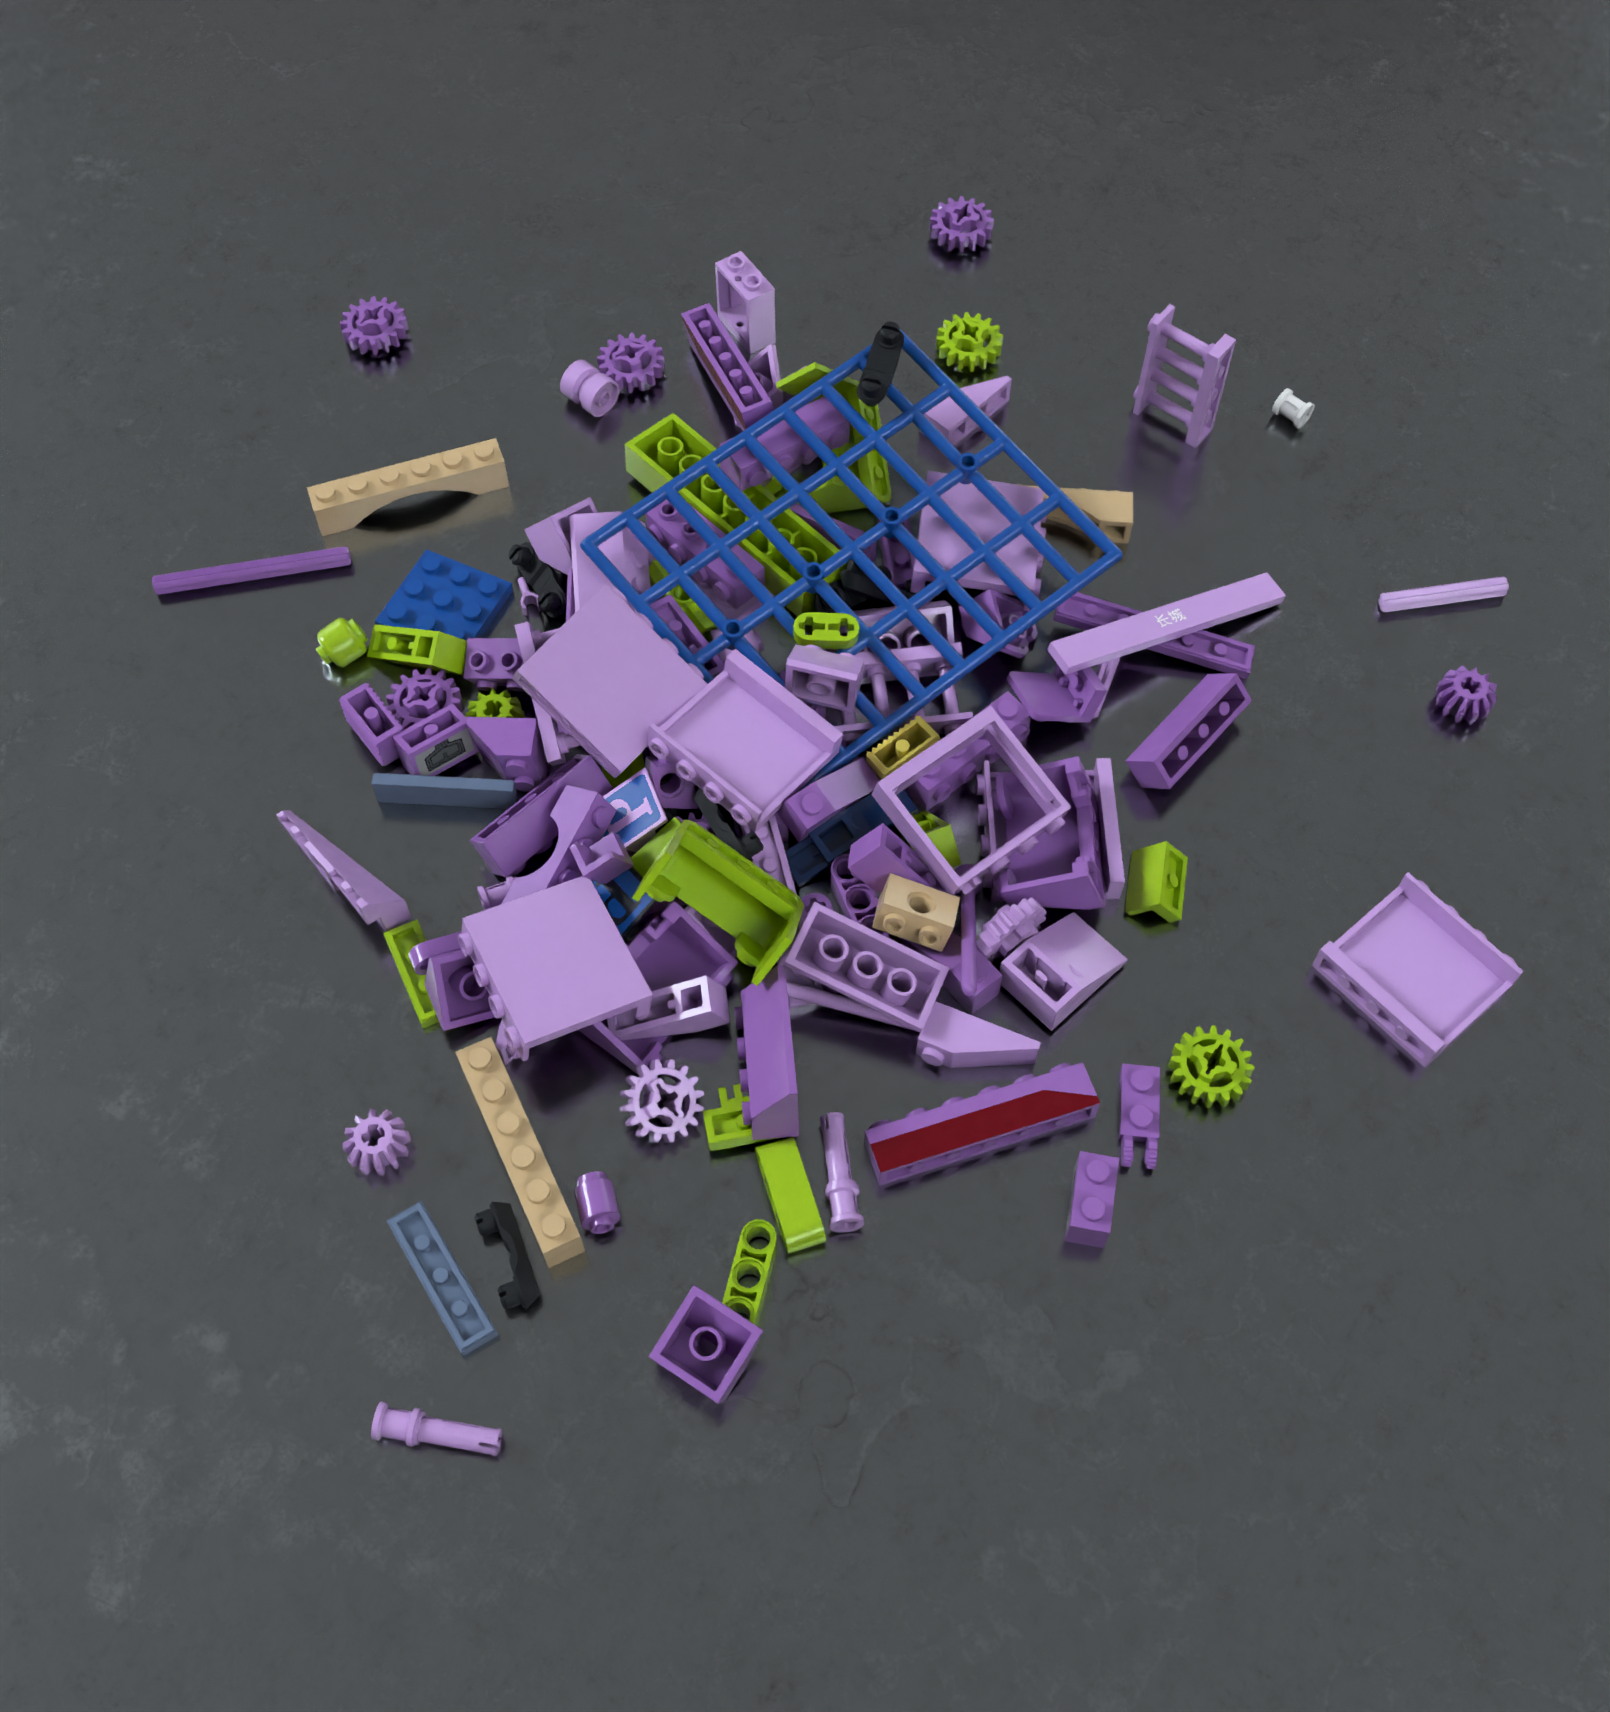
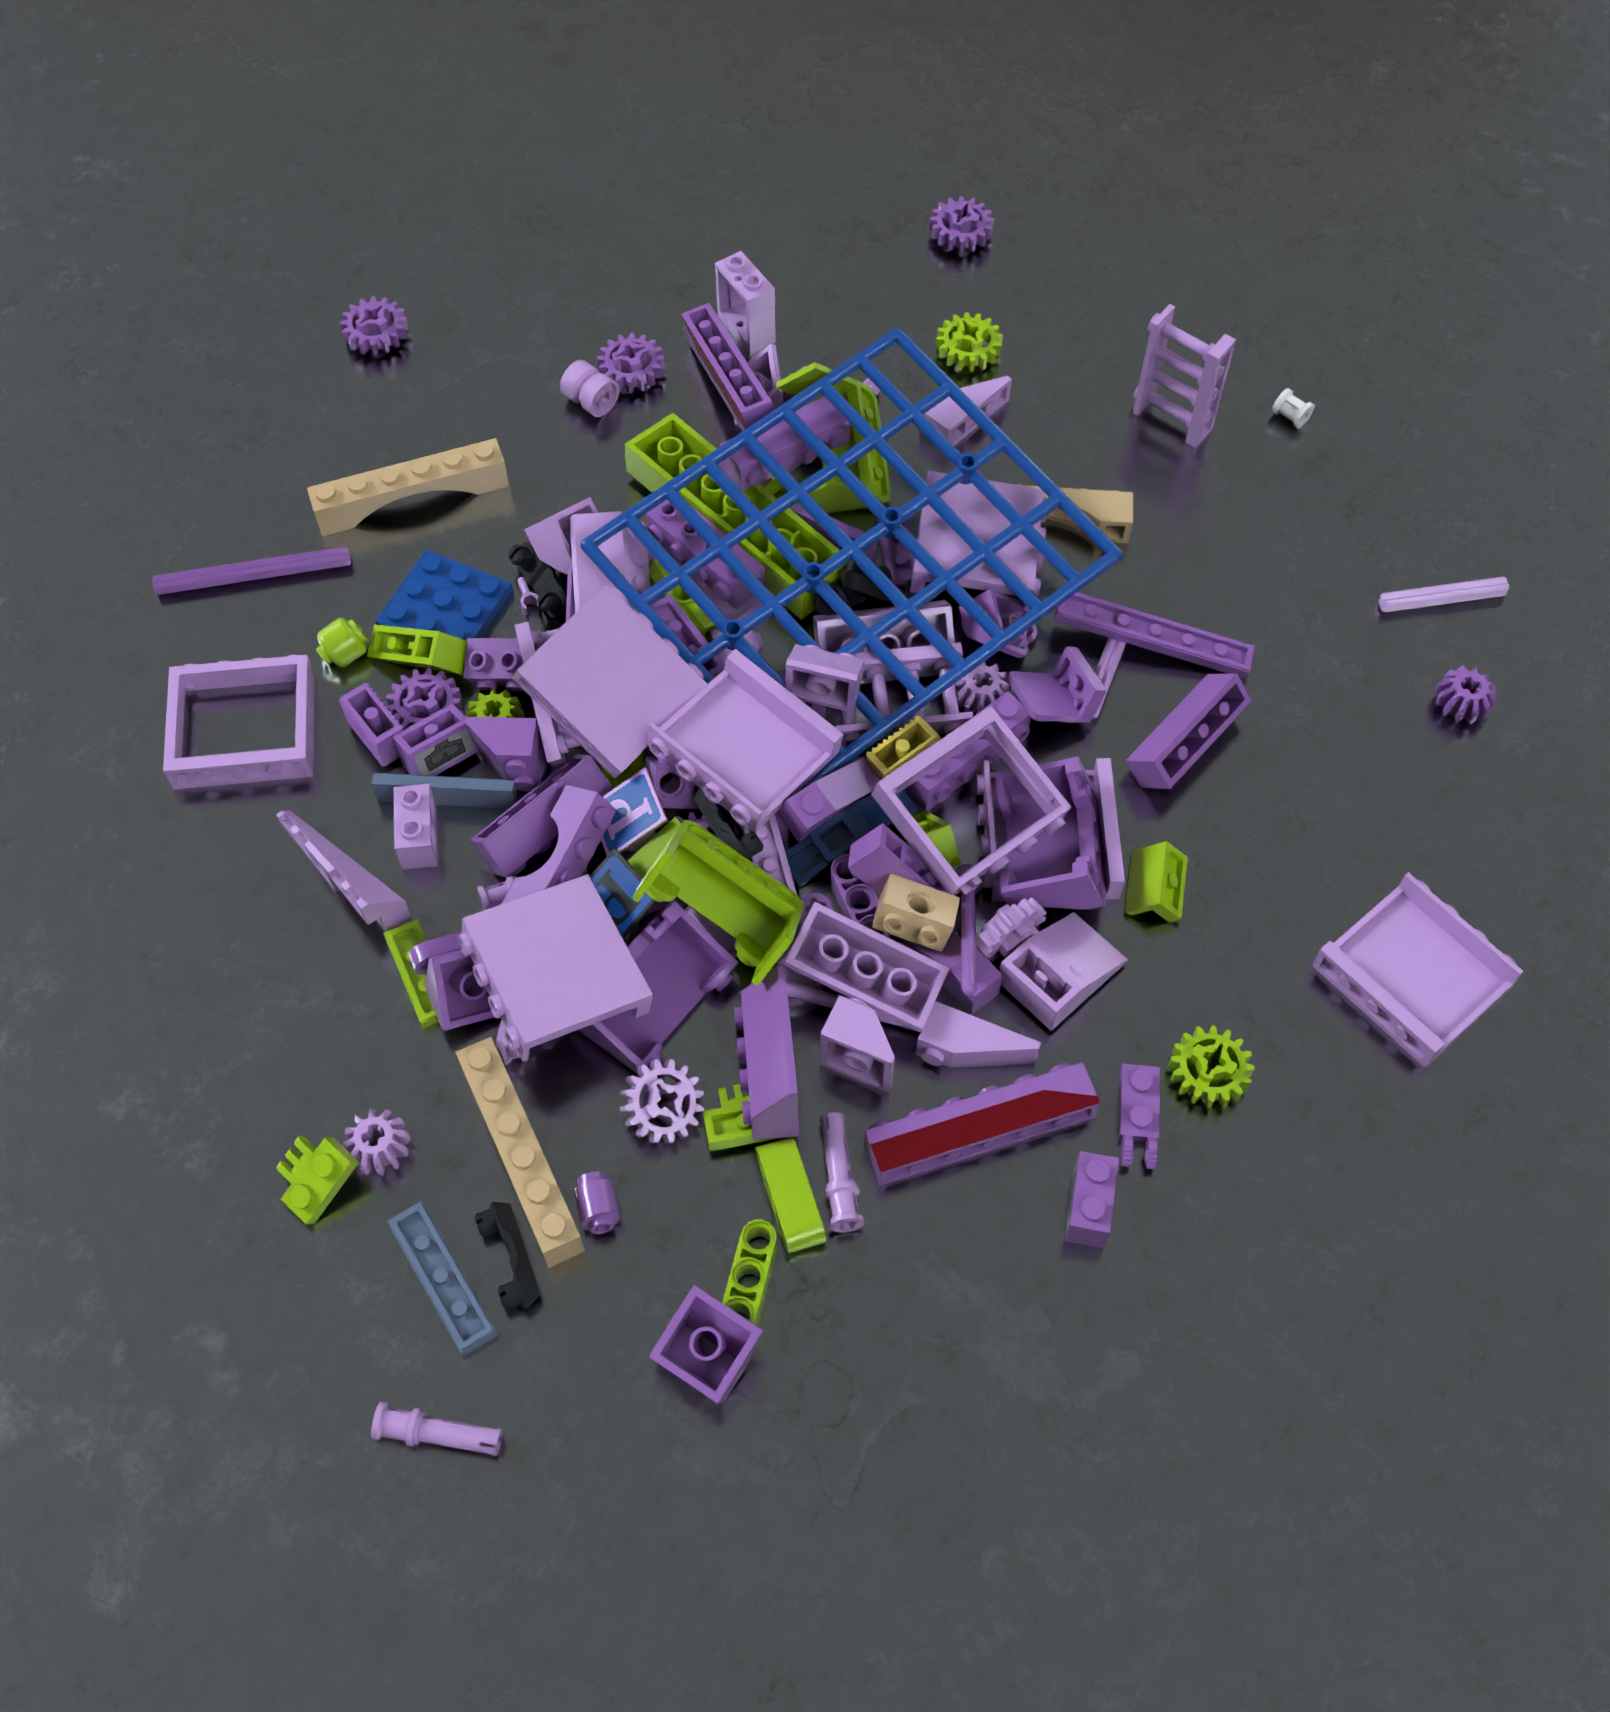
(240, 766): none -> lavender window
(315, 1176): none -> lime hinge
(415, 826): none -> lavender brick
(603, 859): medium lavender panel -> none
(676, 1010): lavender slope -> none
(826, 630): lime beam -> none
(856, 1044): none -> lavender slope
(881, 364): black piece -> none
(981, 687): none -> lavender gear
(1165, 623): lavender tile -> none

